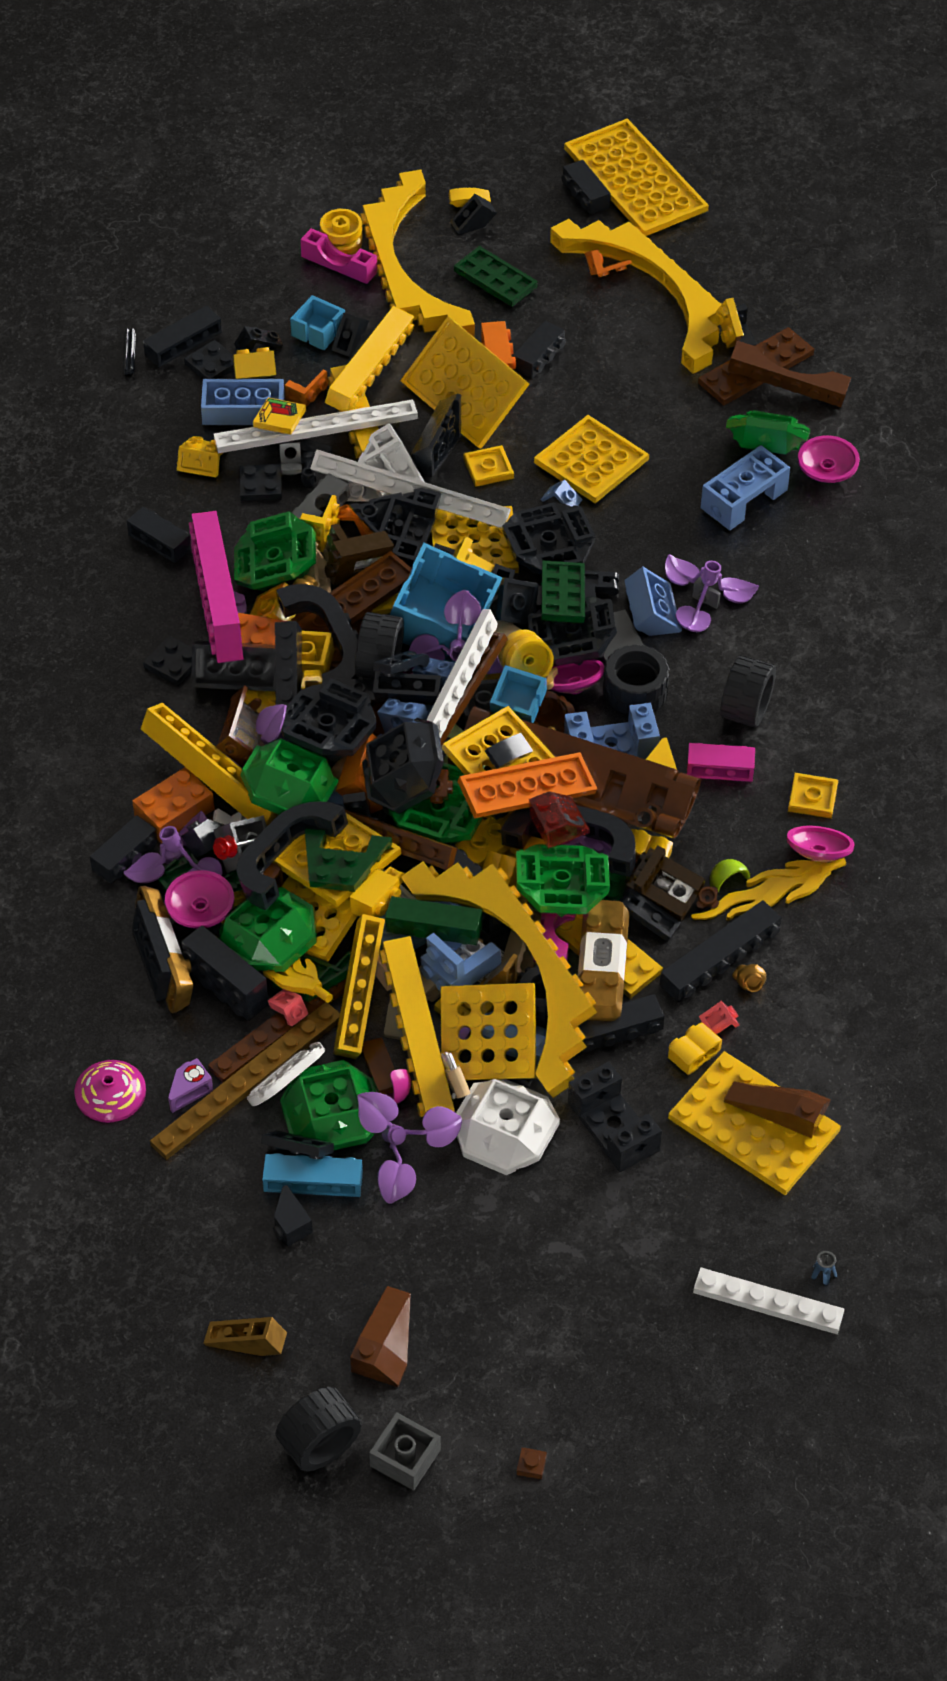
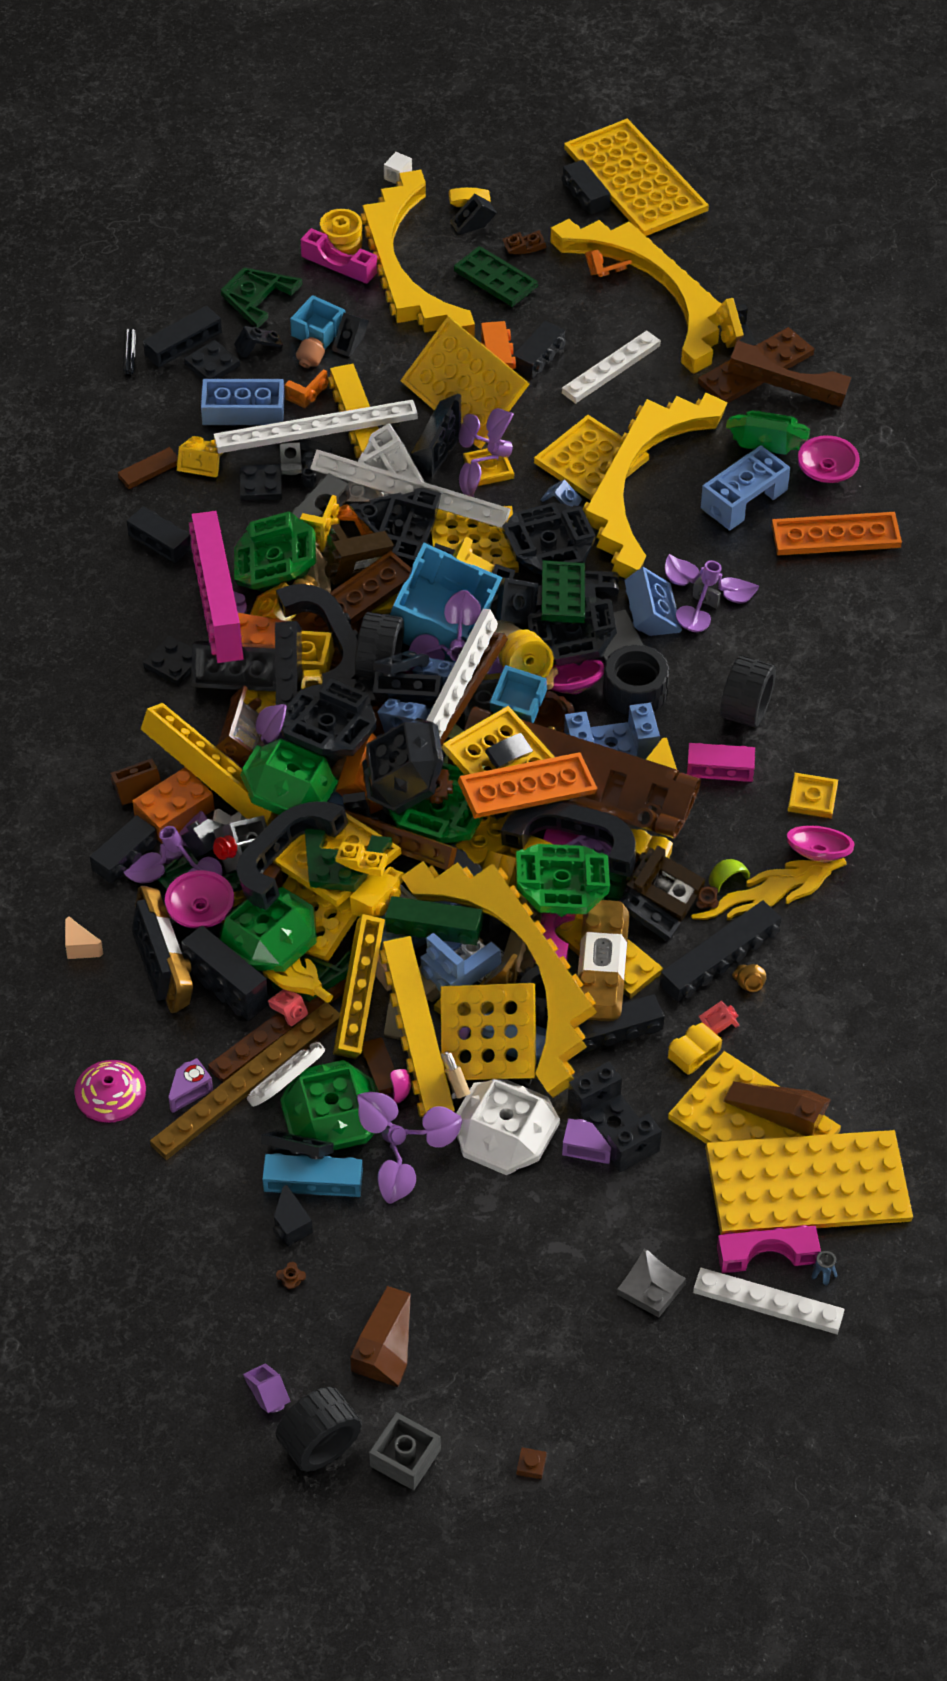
(80, 942): none -> light nougat slope
(135, 780): none -> reddish brown brick
(148, 468): none -> reddish brown tile
(247, 1336): pearl gold slope -> none
(251, 287): none -> dark green wing
(255, 364): yellow brick -> none
(267, 1388): none -> medium lavender slope
(279, 416): tile -> none
(295, 1280): none -> reddish brown plate
(310, 352): none -> nougat head
(358, 859): none -> yellow slope
(370, 360): yellow brick -> none
(396, 164): none -> white brick
(496, 425): none -> medium lavender plant
(521, 245): none -> reddish brown slope
(557, 818): clear red slope -> none
(585, 1142): none -> medium lavender slope
(611, 367): none -> white plate
(651, 427): none -> yellow arch
(651, 1284): none -> flat silver plate
(797, 1244): none -> dark pink arch
(808, 1181): none -> yellow plate
(836, 533): none -> orange plate

